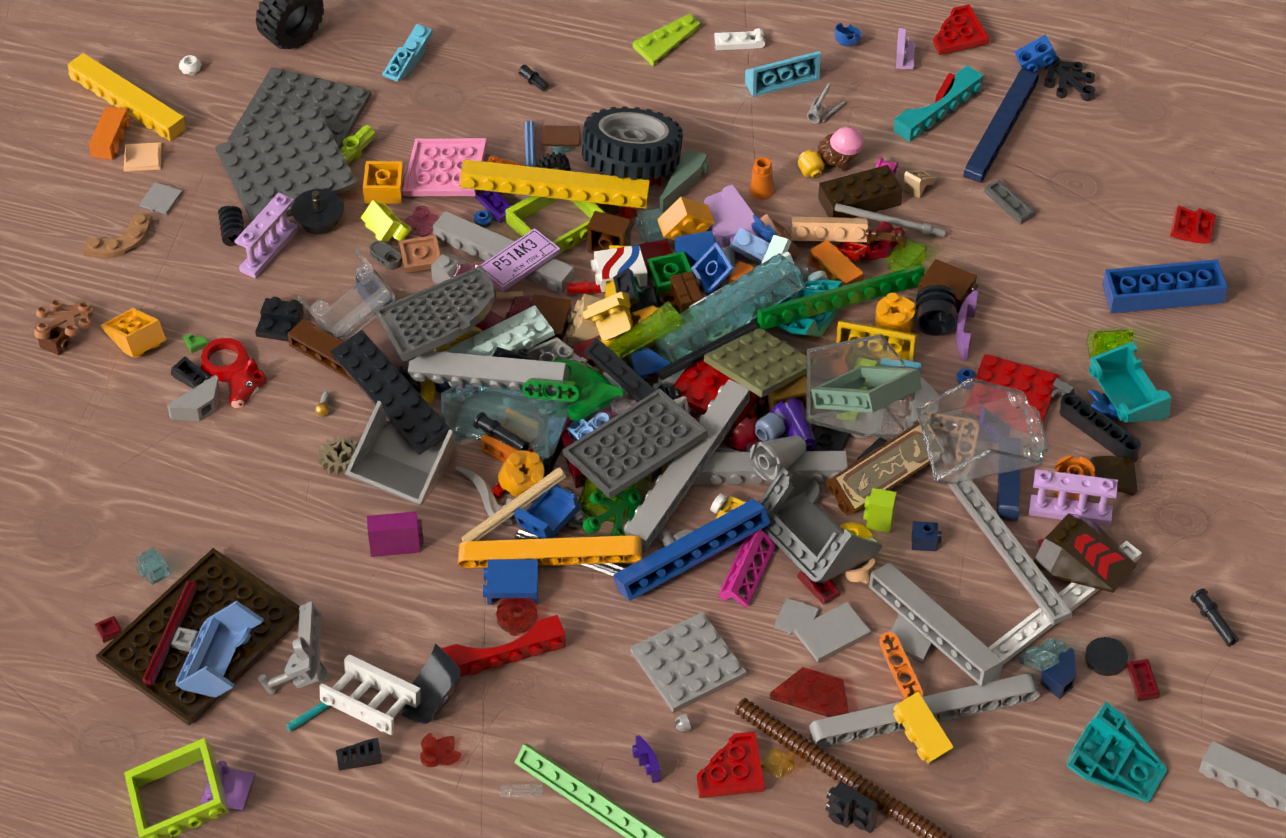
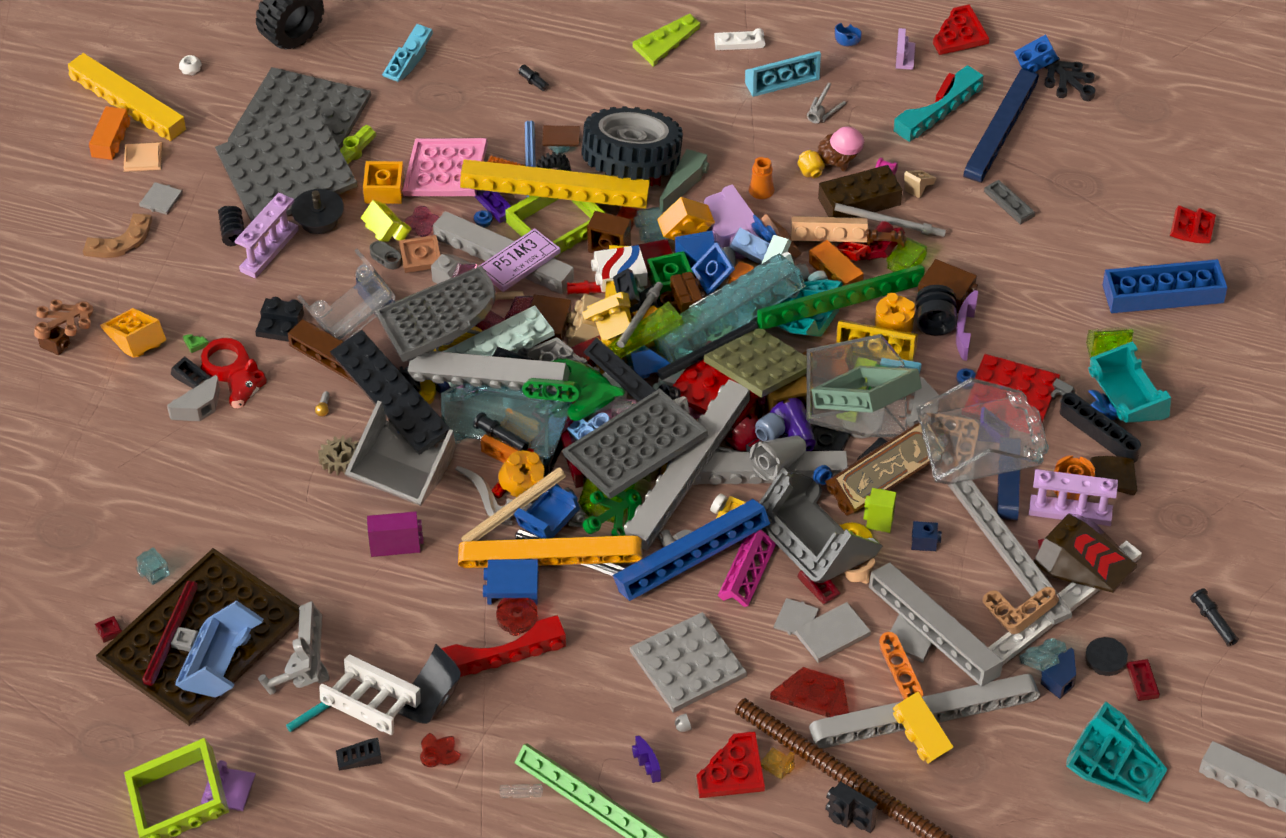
(652, 296): none -> light grey bar
(822, 474): none -> blue plate
(1020, 614): none -> medium nougat beam

